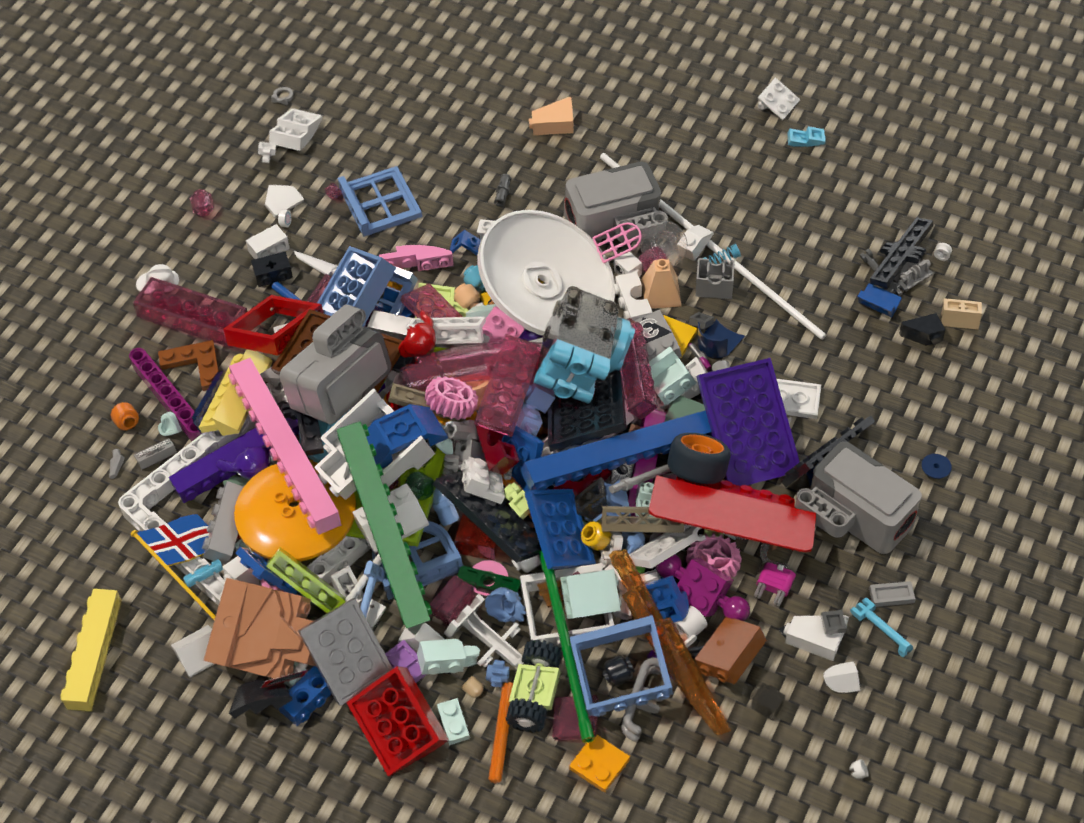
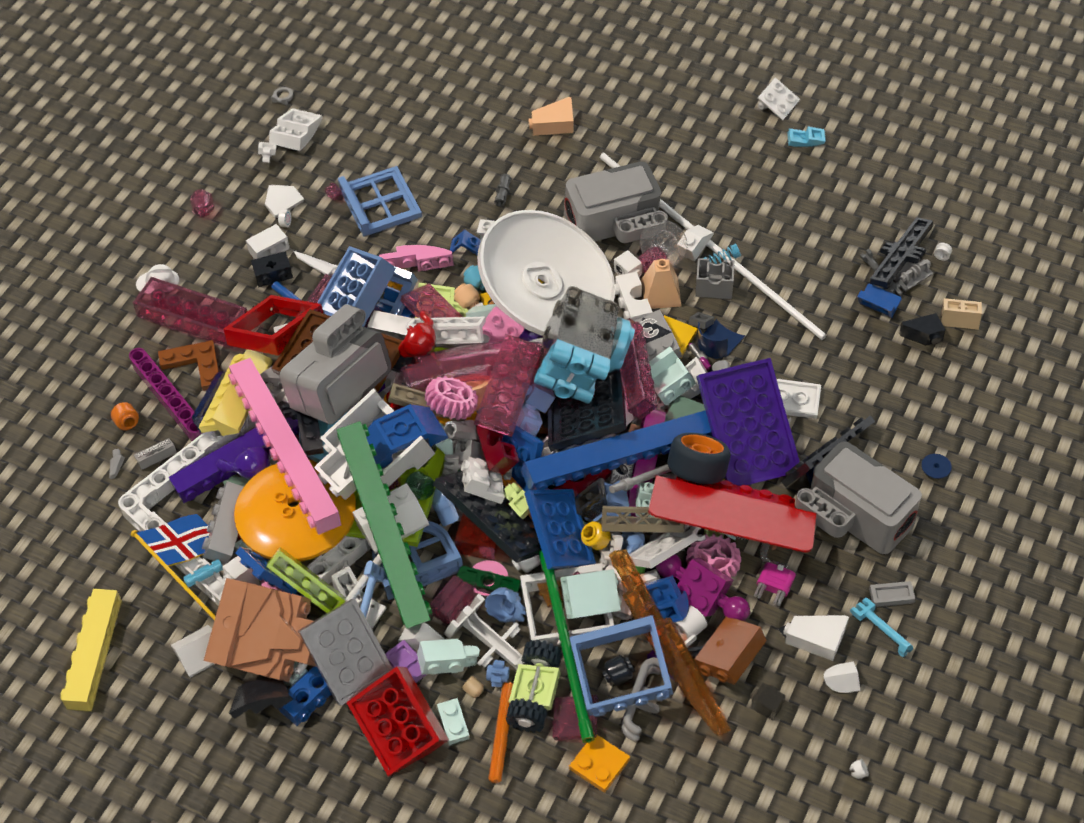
(169, 424): light aqua tile -> none
(284, 678): sticker -> none
(613, 248): bright pink window -> none
(833, 622): dark grey plate -> none

